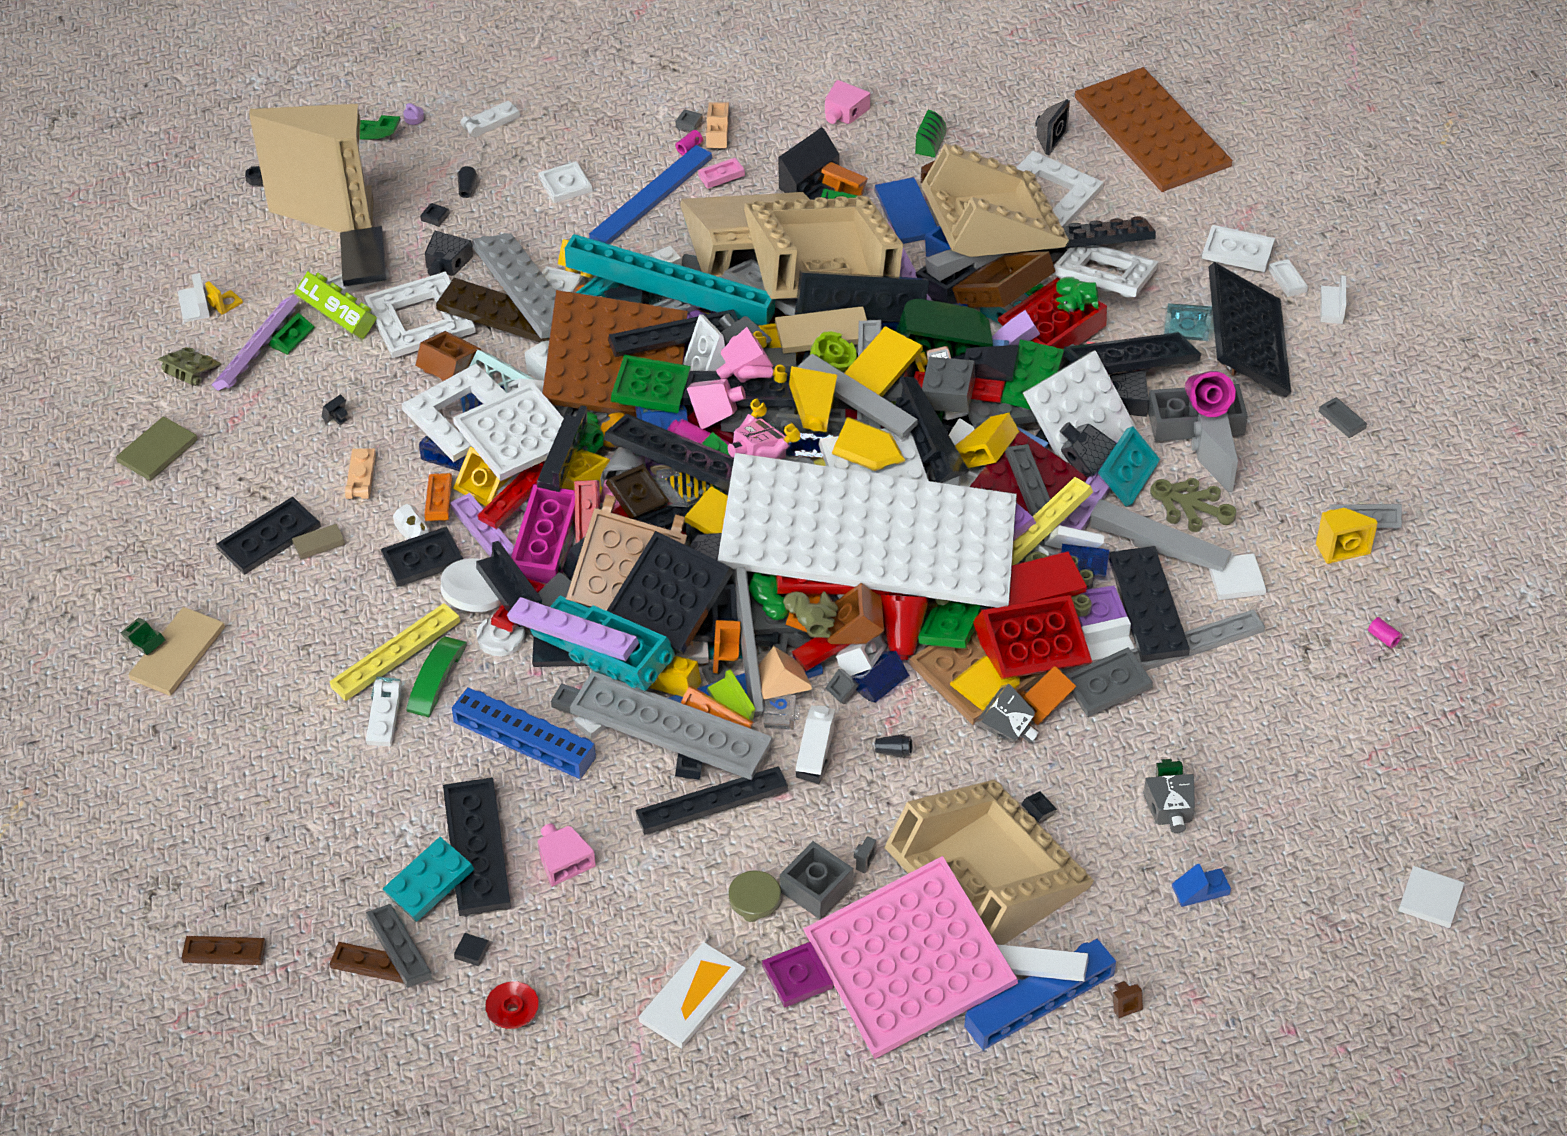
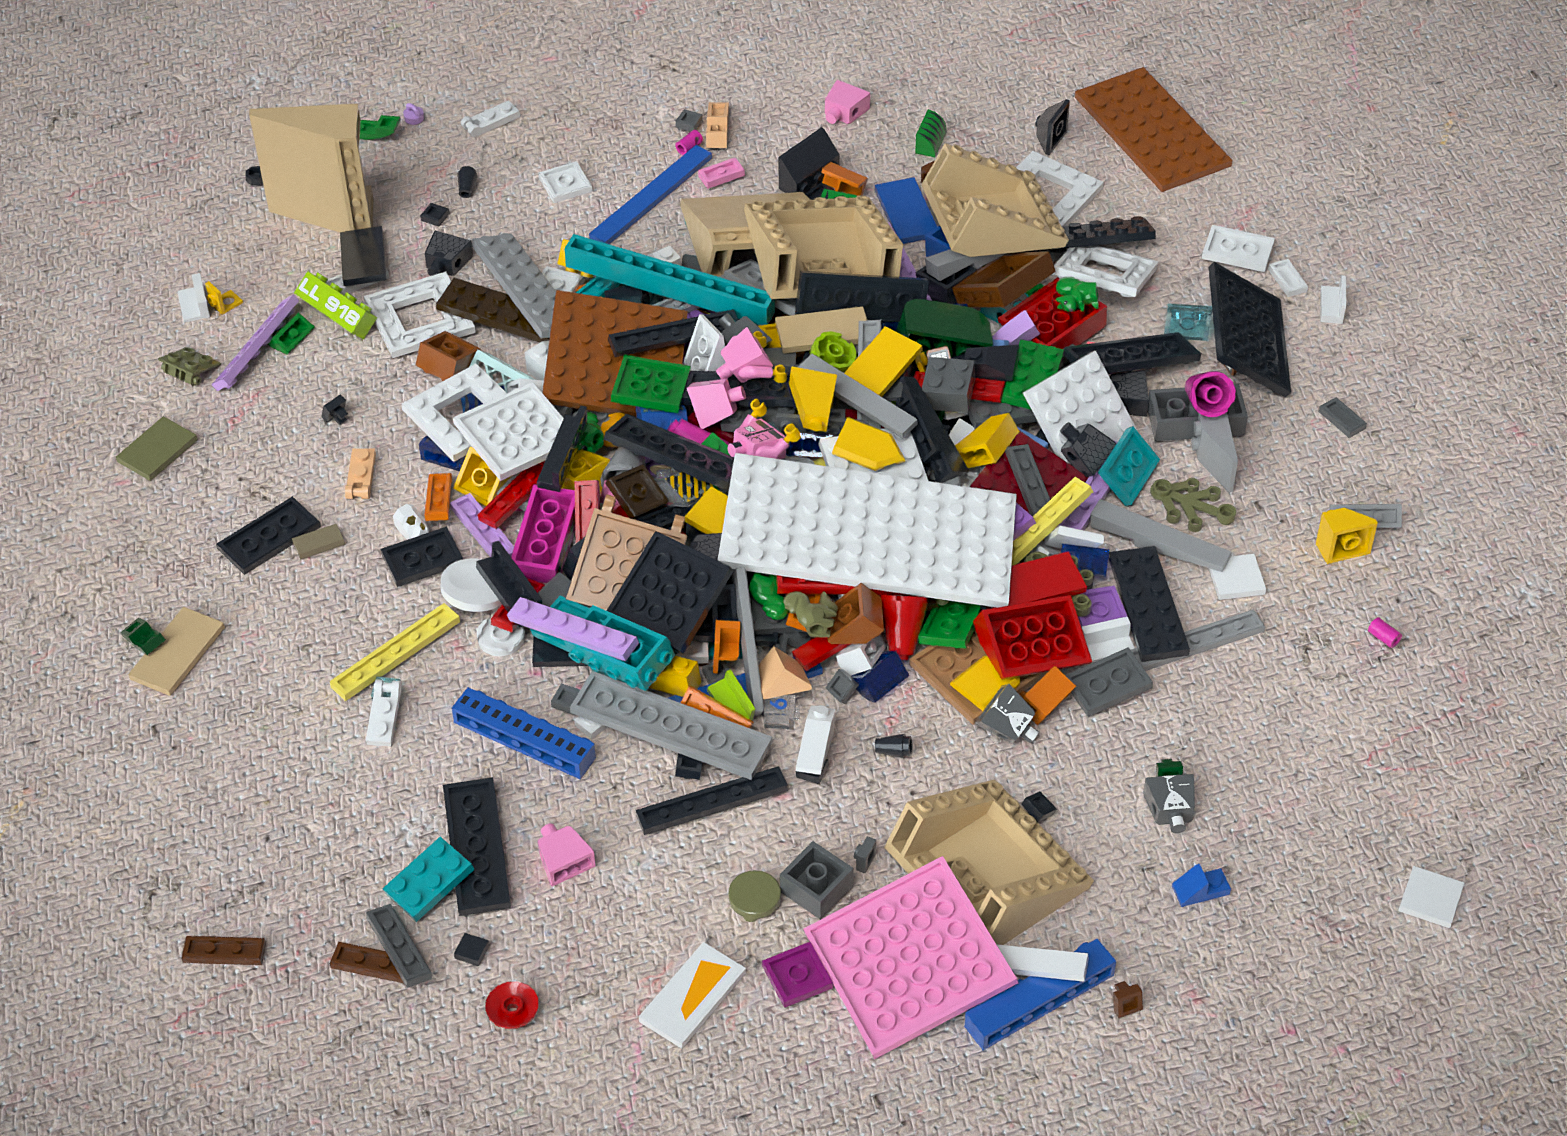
(433, 674): green slope -> none

